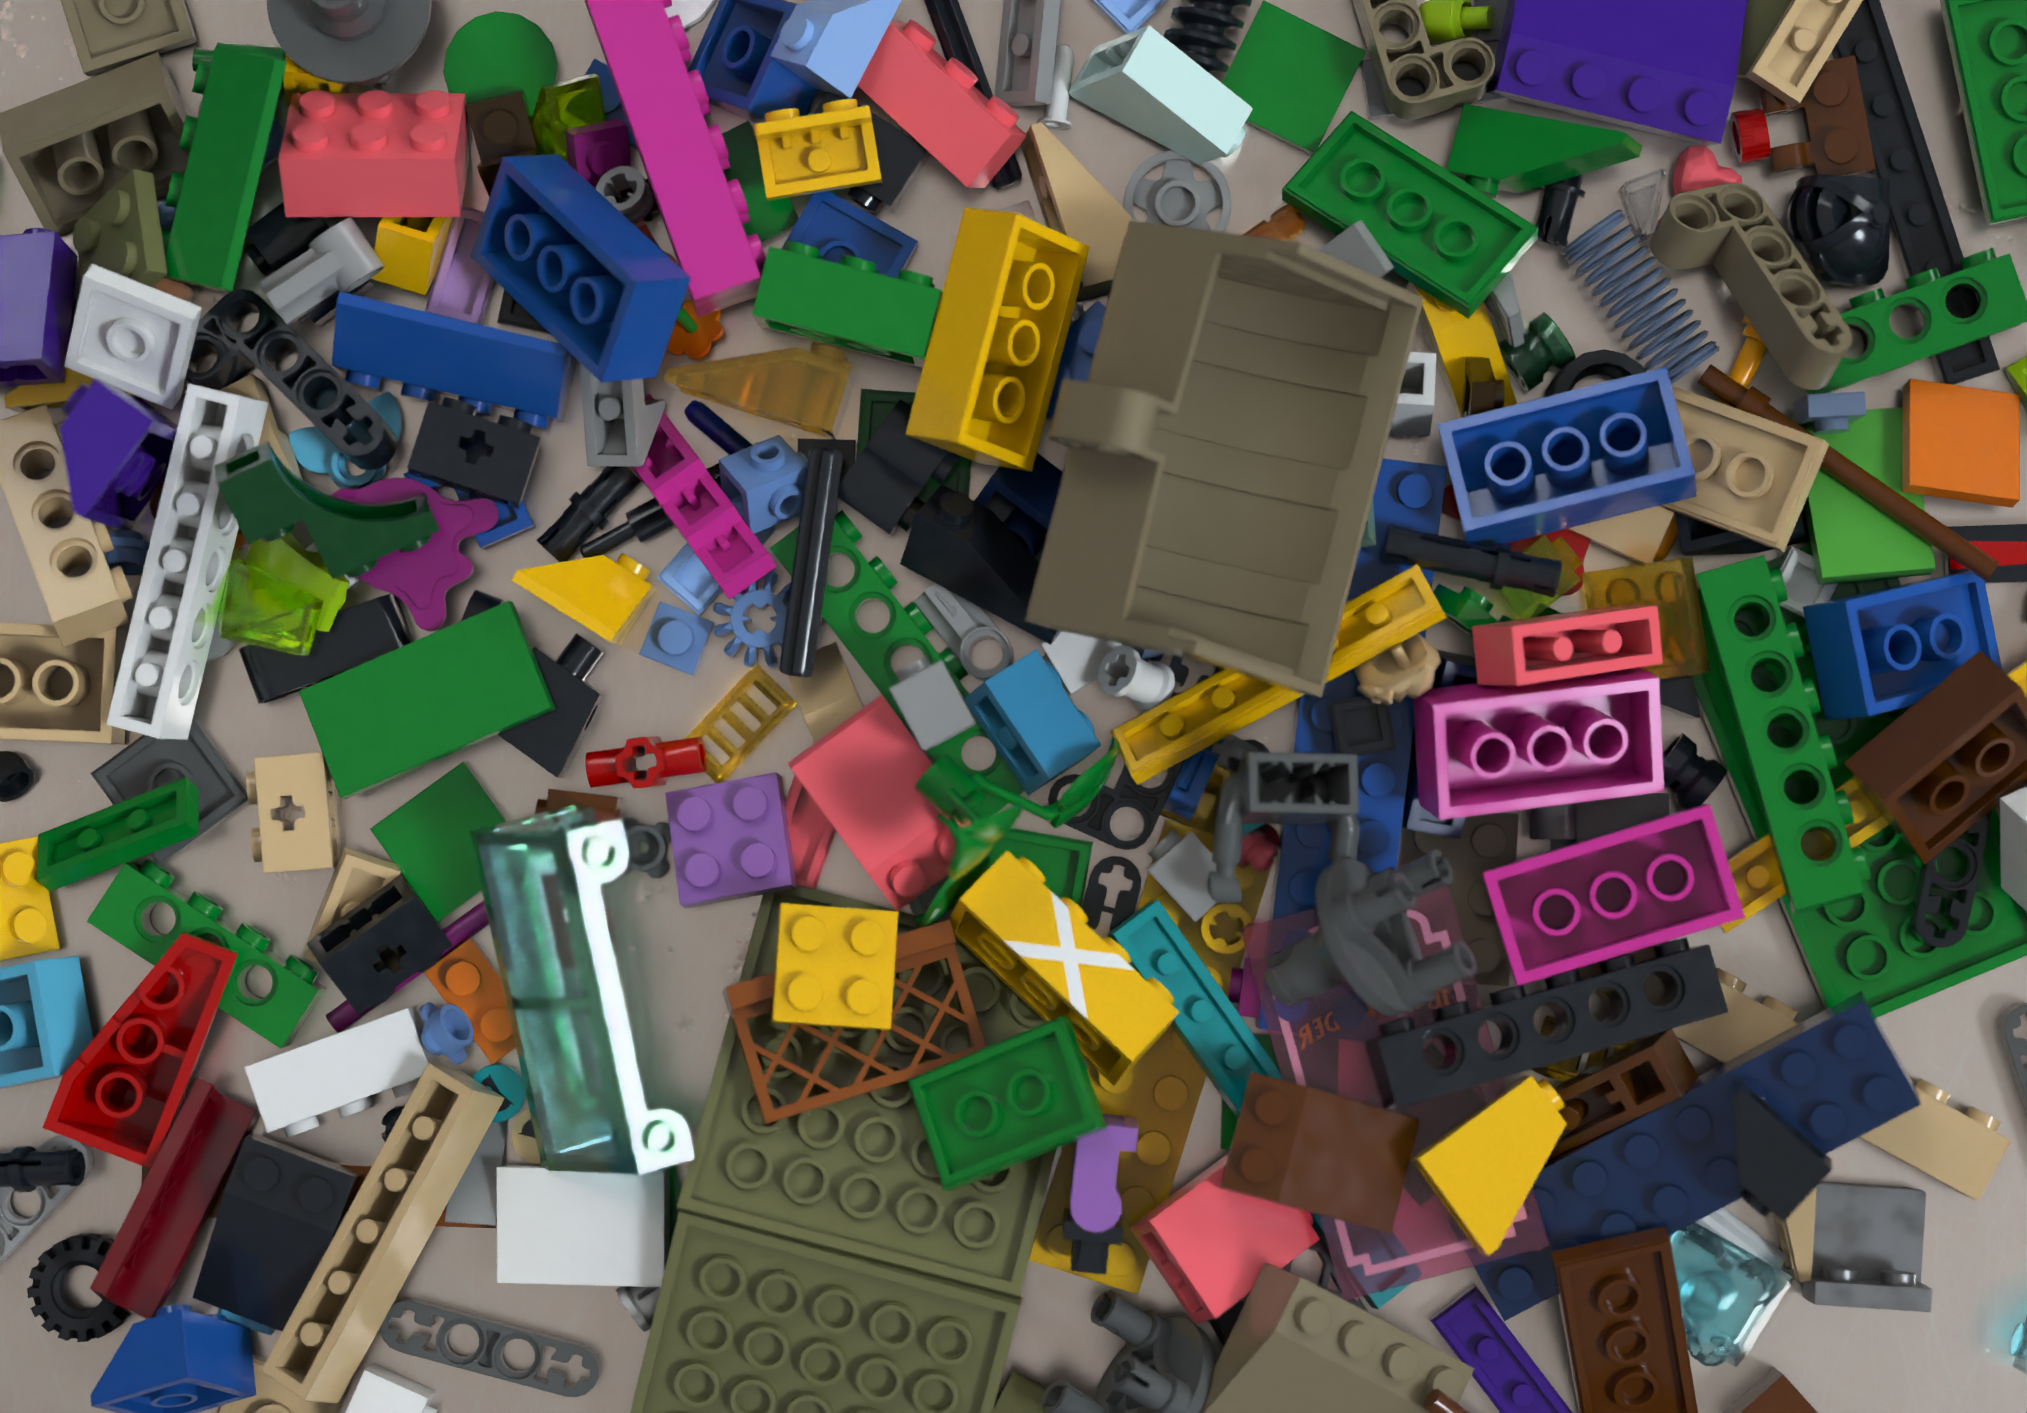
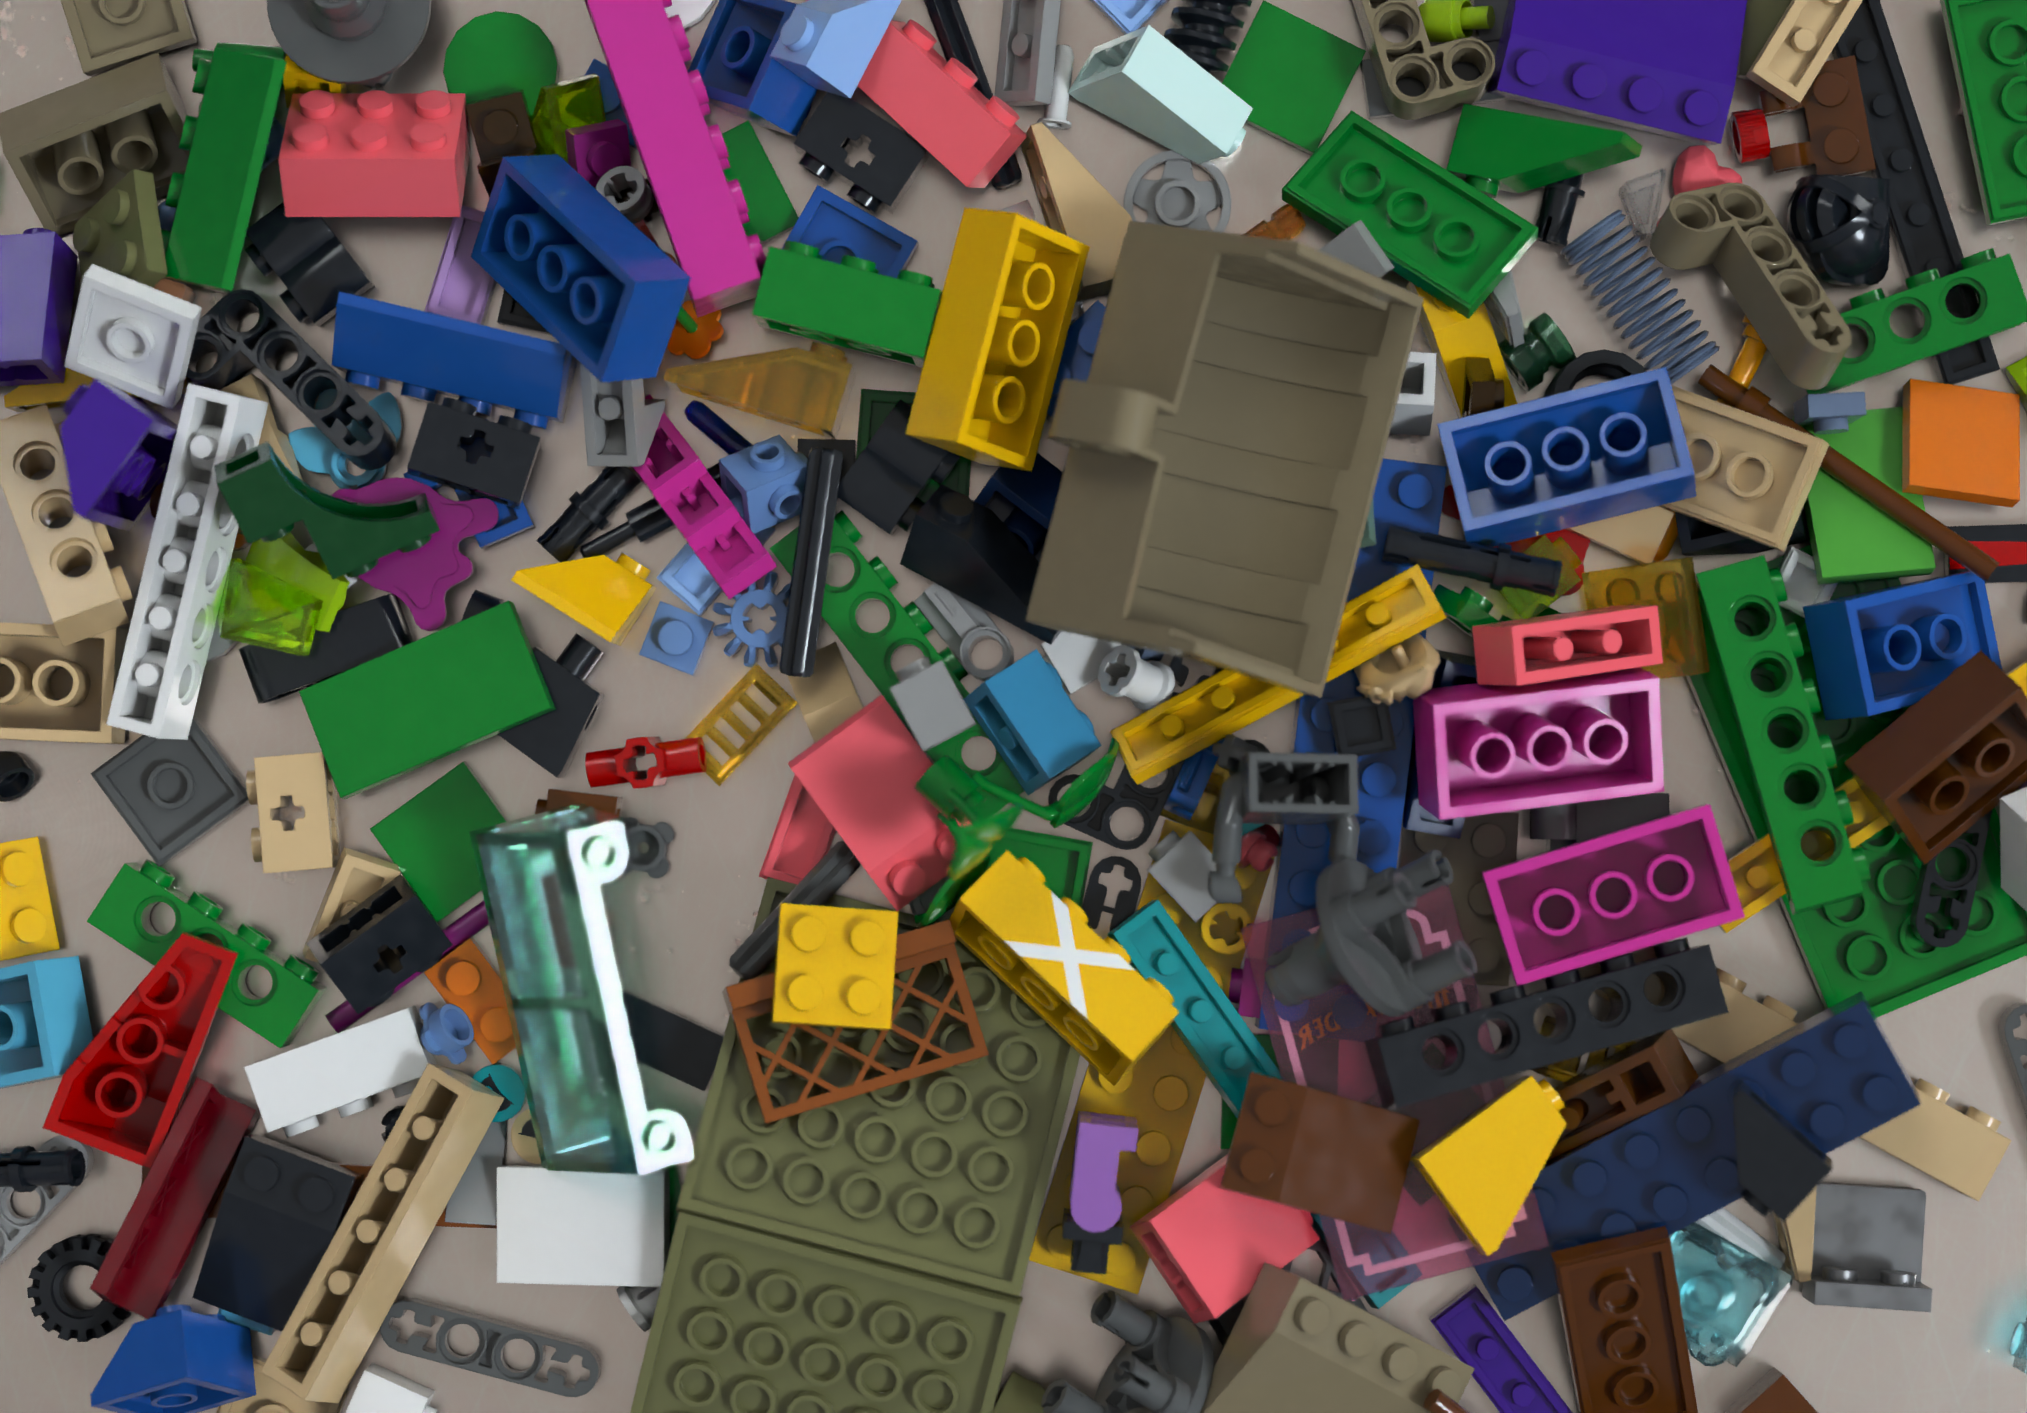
(118, 834): green plate -> none
(128, 551): medium blue plate -> none
(334, 263): light grey piece -> none
(411, 250): yellow slope -> none
(671, 1042): none -> black tile
(730, 840): medium lavender plate -> none
(814, 890): none -> dark grey axle
(817, 150): yellow bracket -> none
(1006, 1103): green tile -> none
(1679, 696): black slope -> none
(1688, 774): black wheel -> none

